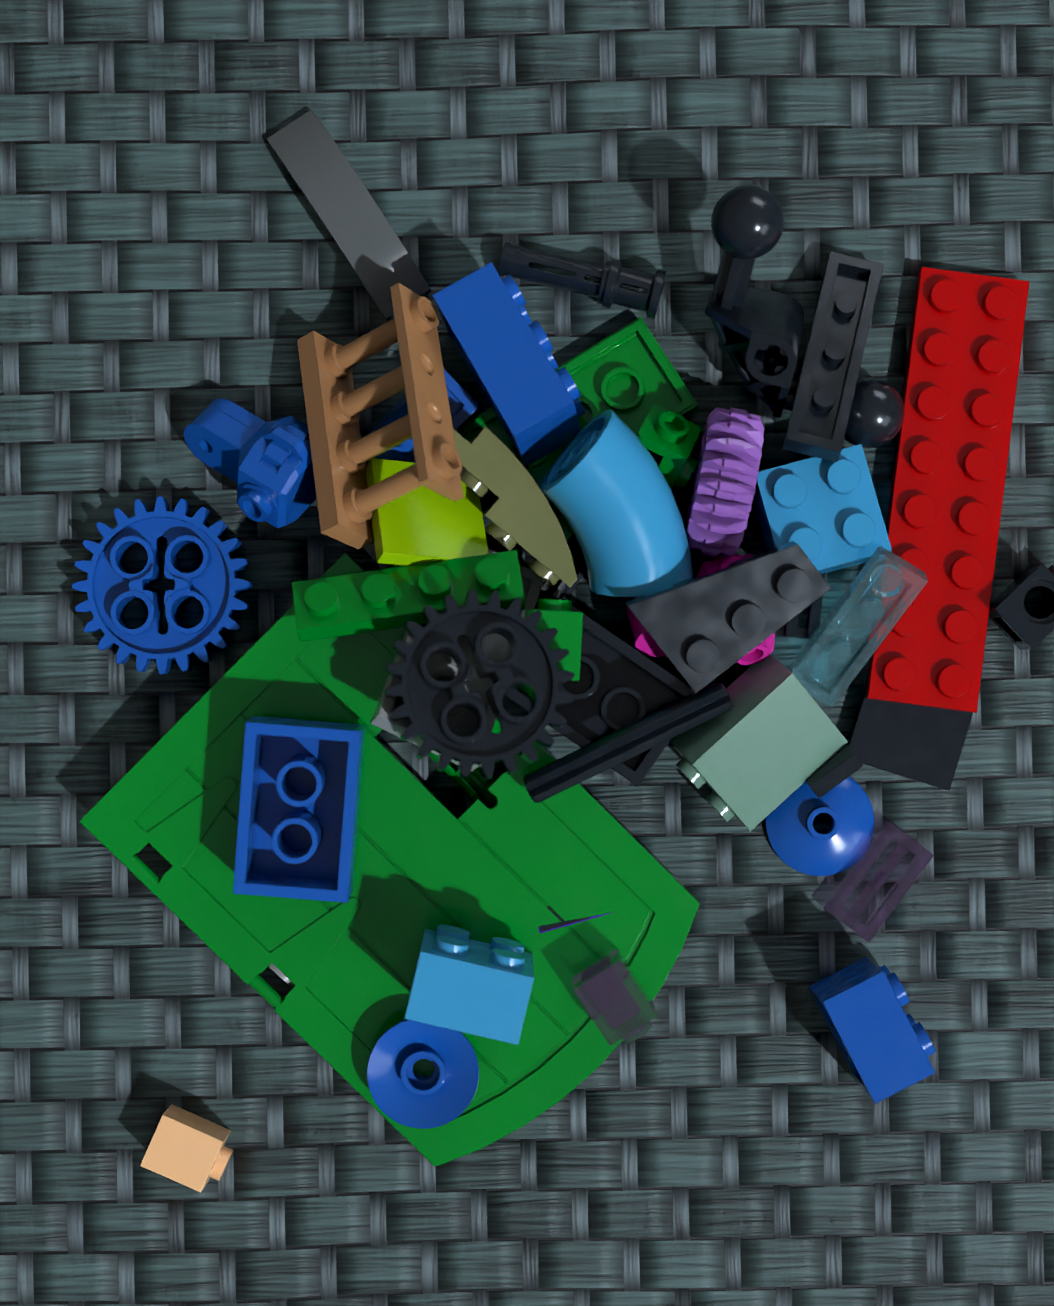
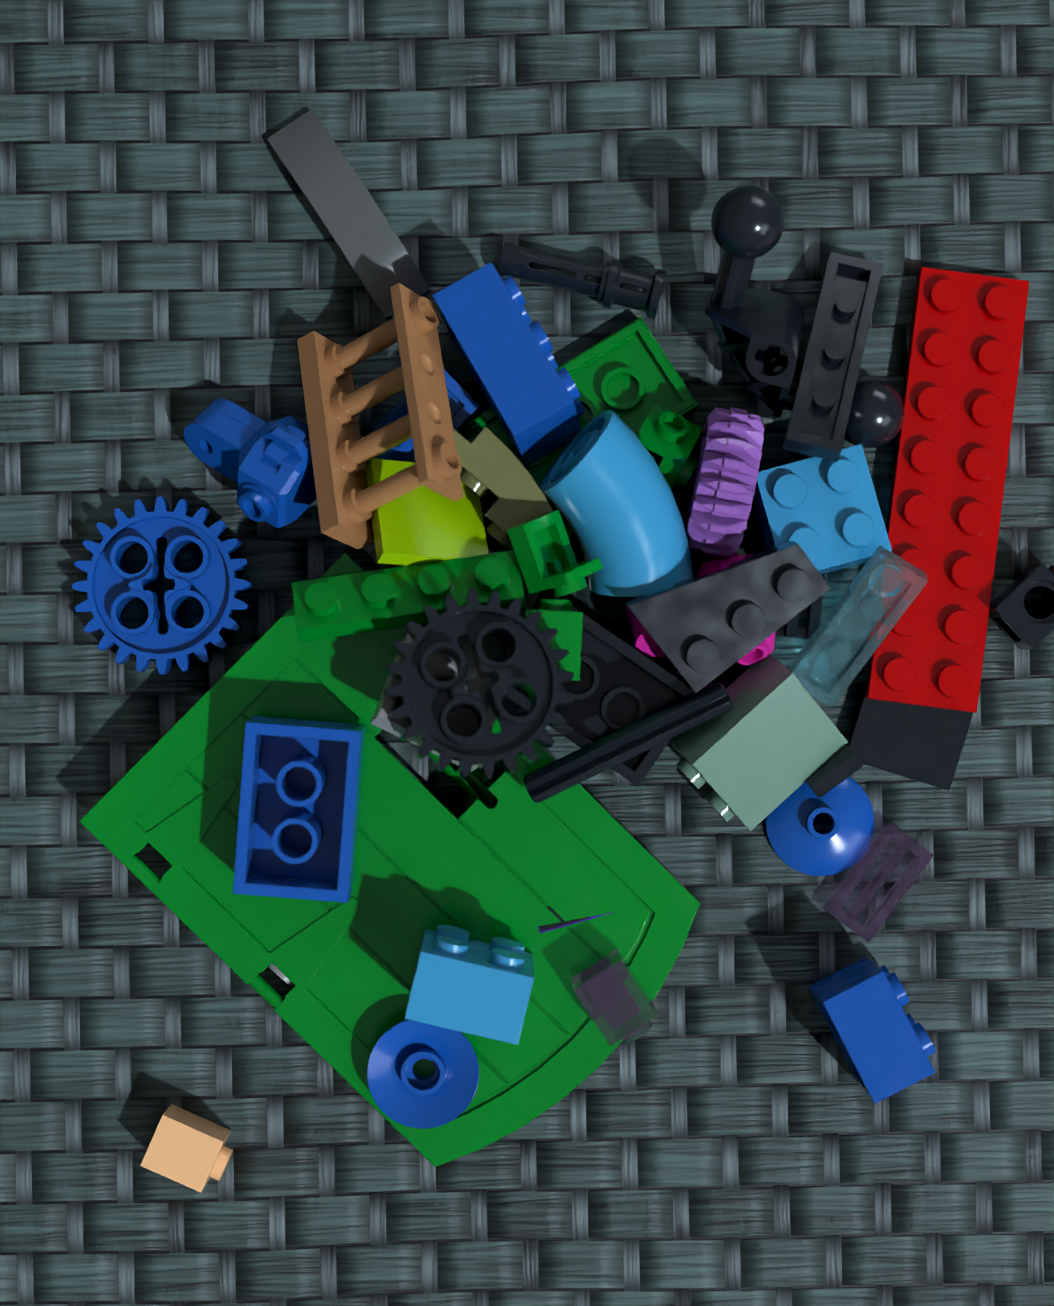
(548, 556): none -> green bracket

